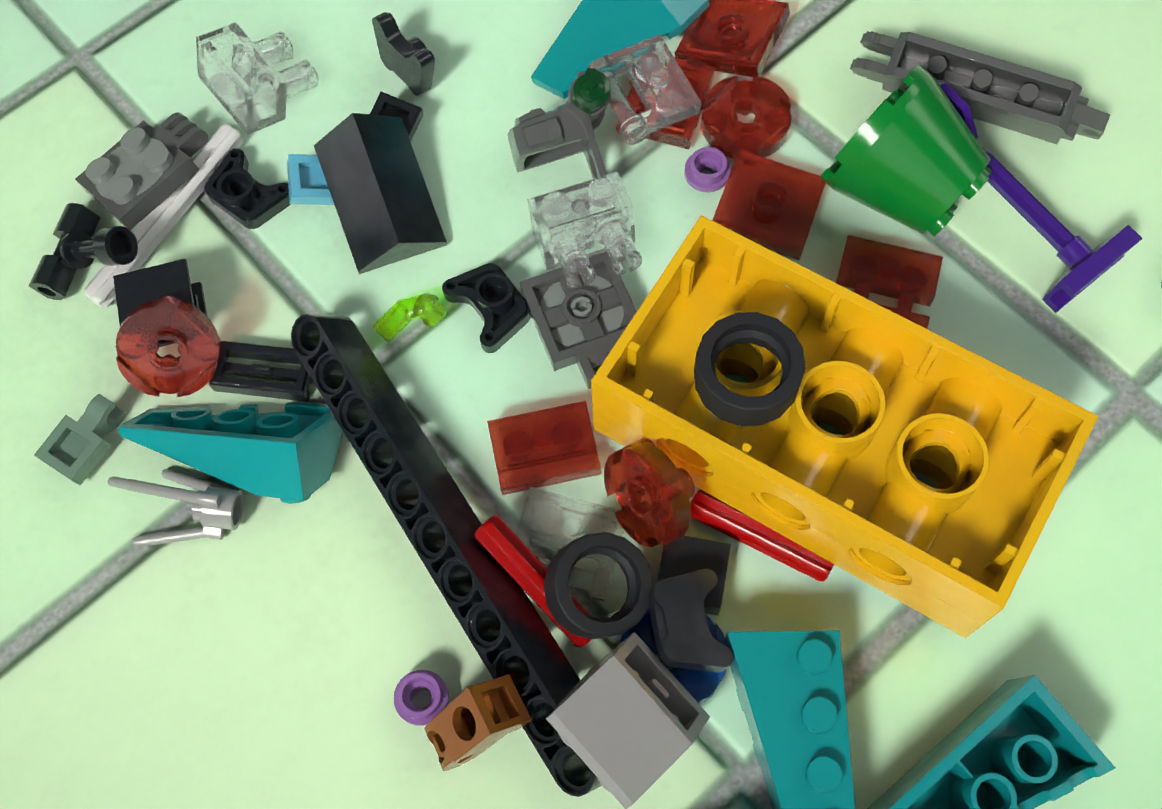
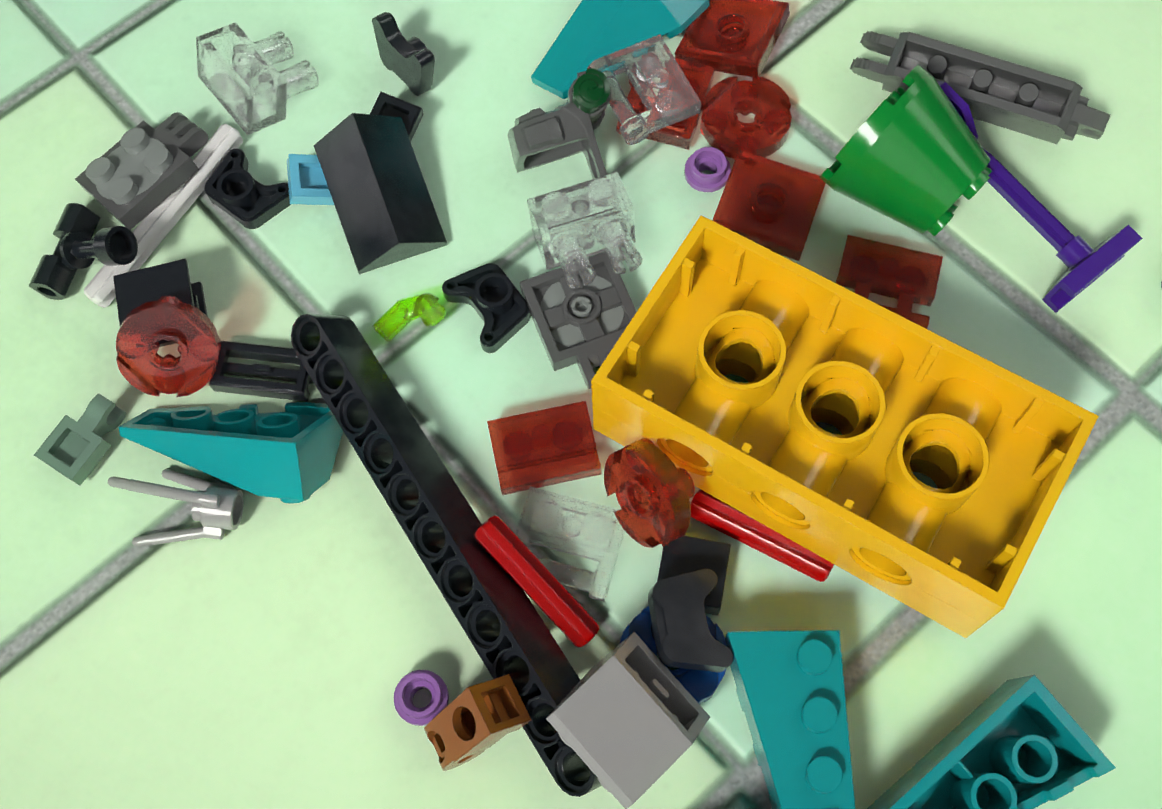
(637, 576): black tyre -> none
(757, 330): black tyre -> none

